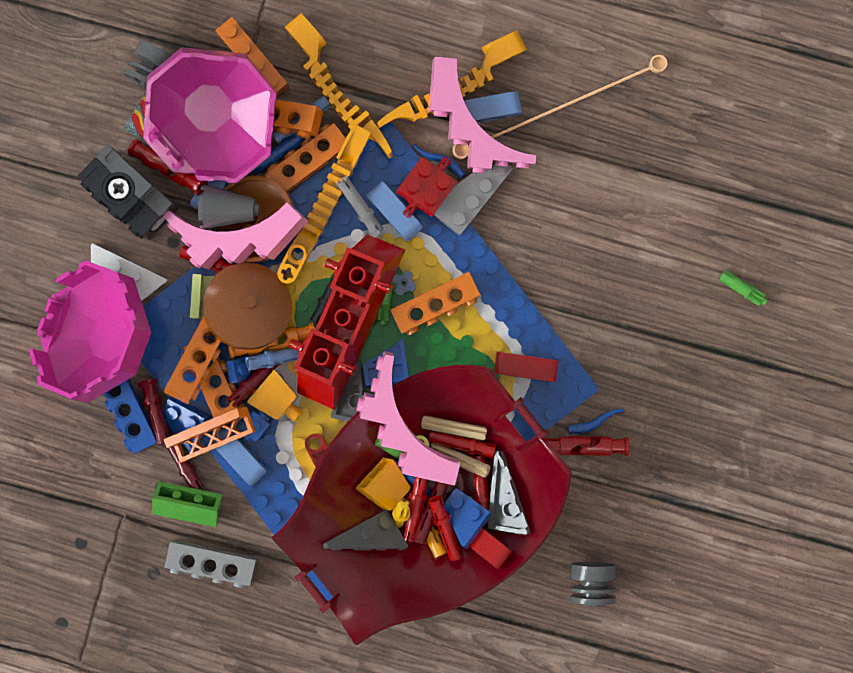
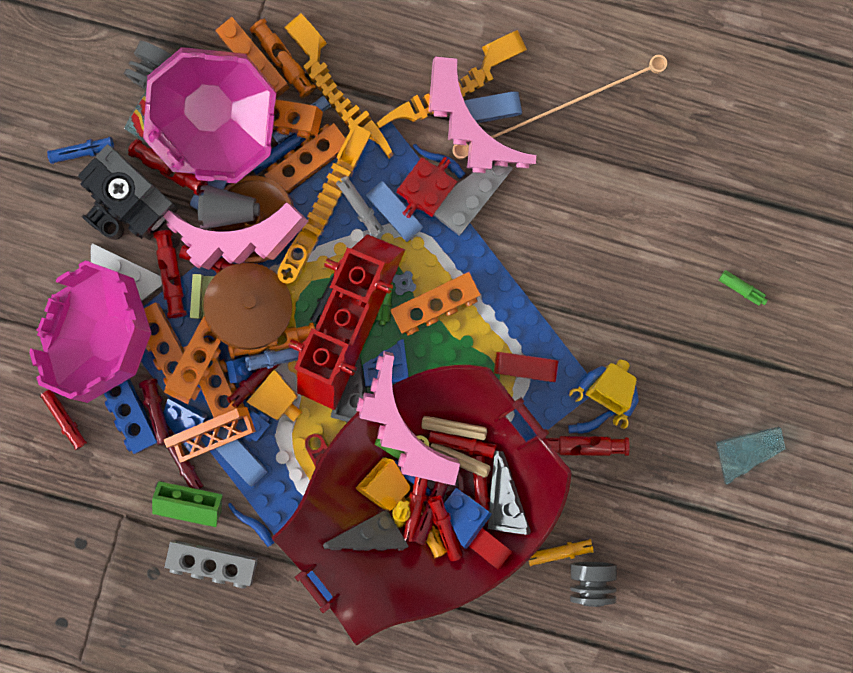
(56, 155): none -> blue pin
(68, 427): none -> red pin
(101, 219): none -> black piece
(166, 334): none -> orange brick
(168, 271): none -> red piece
(260, 529): none -> blue animal
(291, 69): none -> orange piece
(561, 552): none -> light orange pin
(611, 388): none -> yellow torso
(744, 452): none -> clear light blue wing

